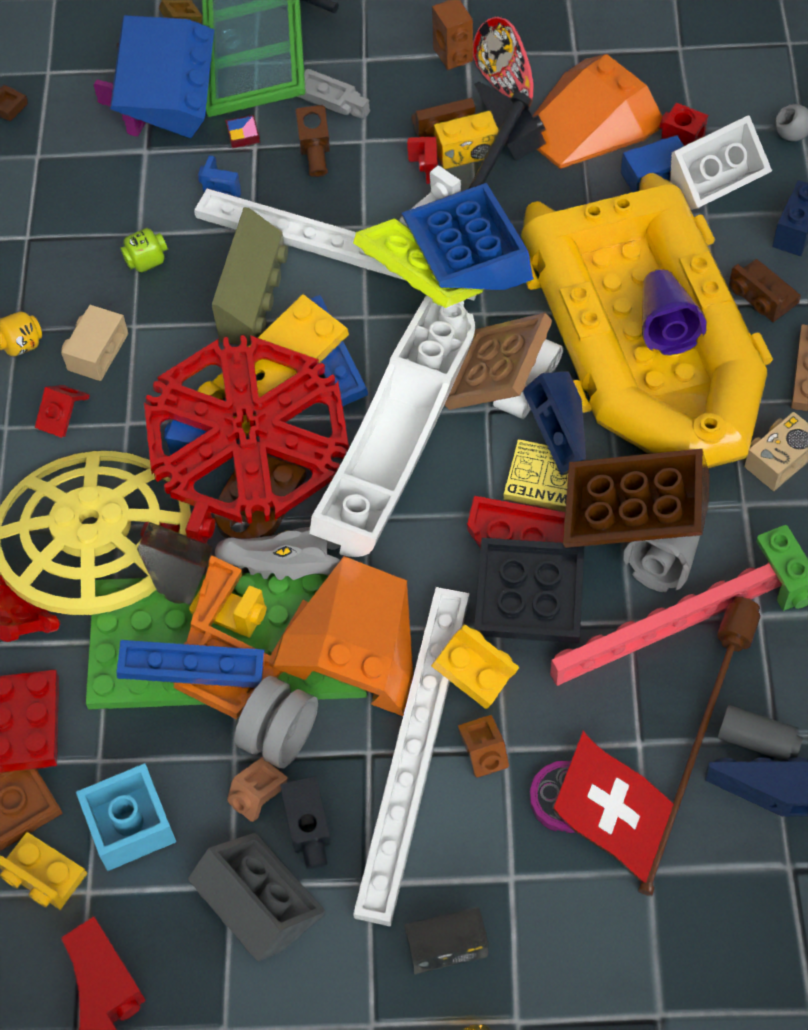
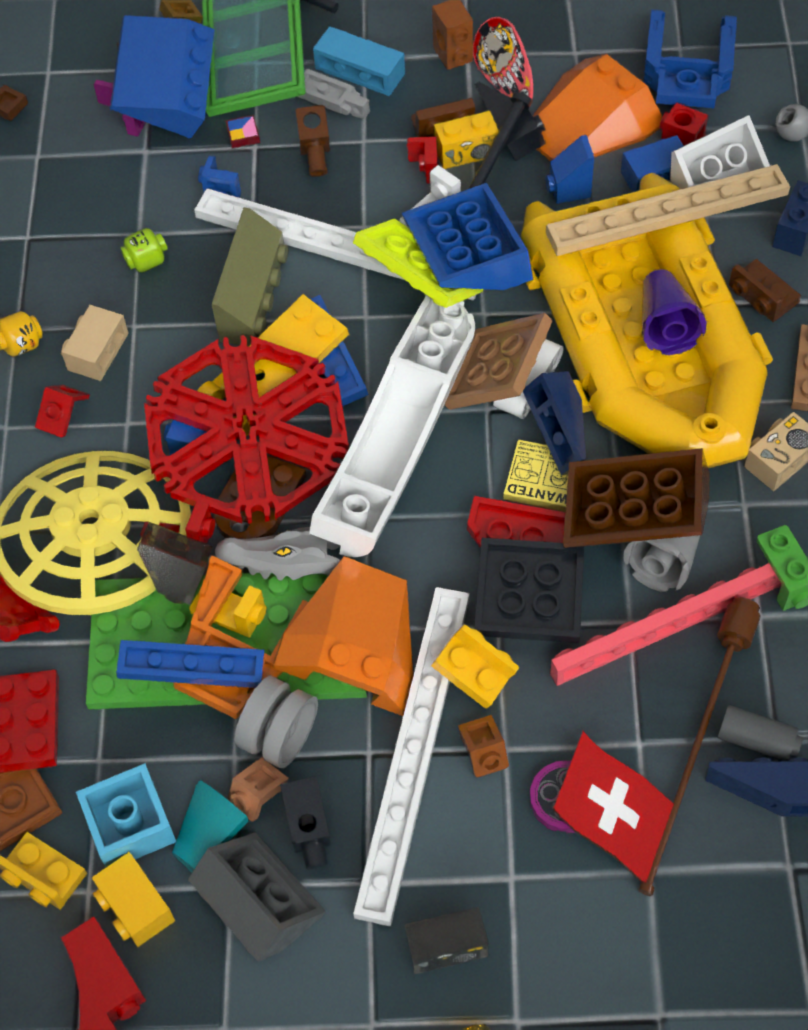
(133, 900): none -> yellow brick
(207, 823): none -> teal slope
(359, 61): none -> dark azure brick
(572, 172): none -> blue slope
(667, 210): none -> tan plate
(689, 79): none -> blue plate

